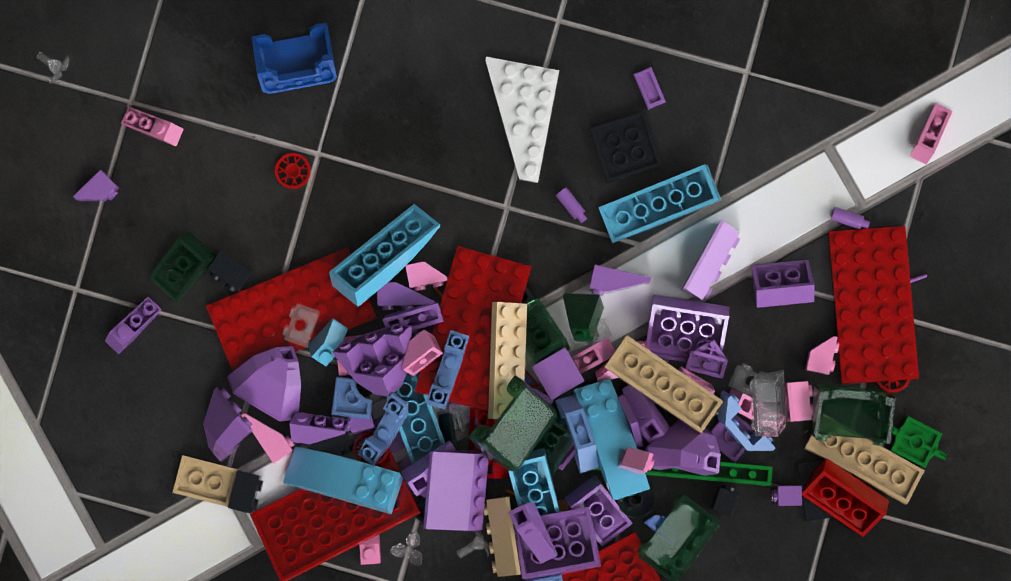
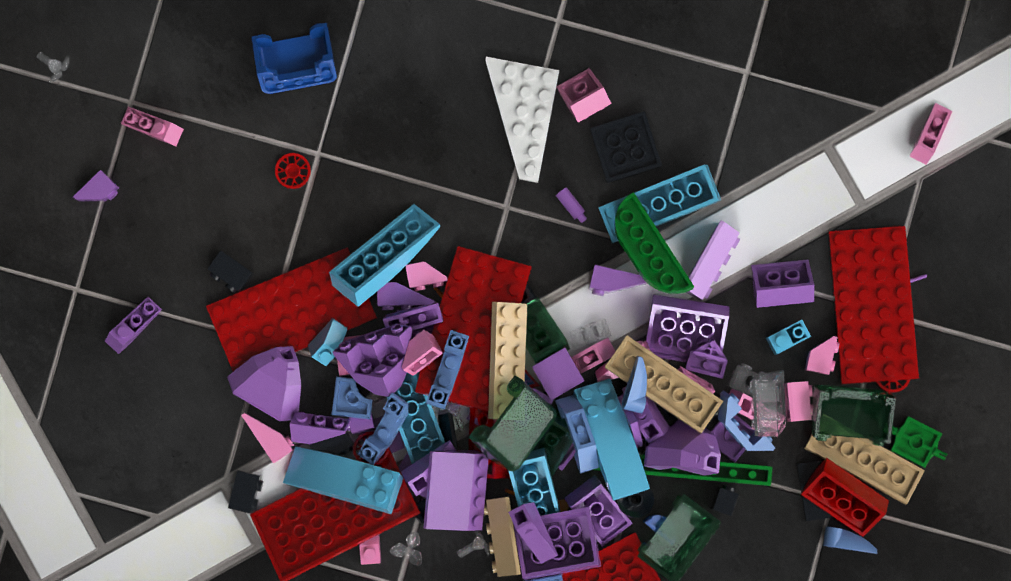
(182, 266): clear green slope -> none
(205, 480): tan plate -> none
(224, 424): medium lavender brick -> none
(304, 336): clear brick -> none
(583, 315): dark green slope -> none
(584, 95): none -> bright pink slope
(635, 393): none -> medium blue piece
(636, 460): bright pink slope -> none
(648, 248): none -> green plate
(649, 88): medium lavender tile -> none
(787, 495): medium lavender brick -> none
(788, 337): none -> medium azure slope
(847, 540): none -> medium blue piece
(849, 218): medium lavender cylinder -> none

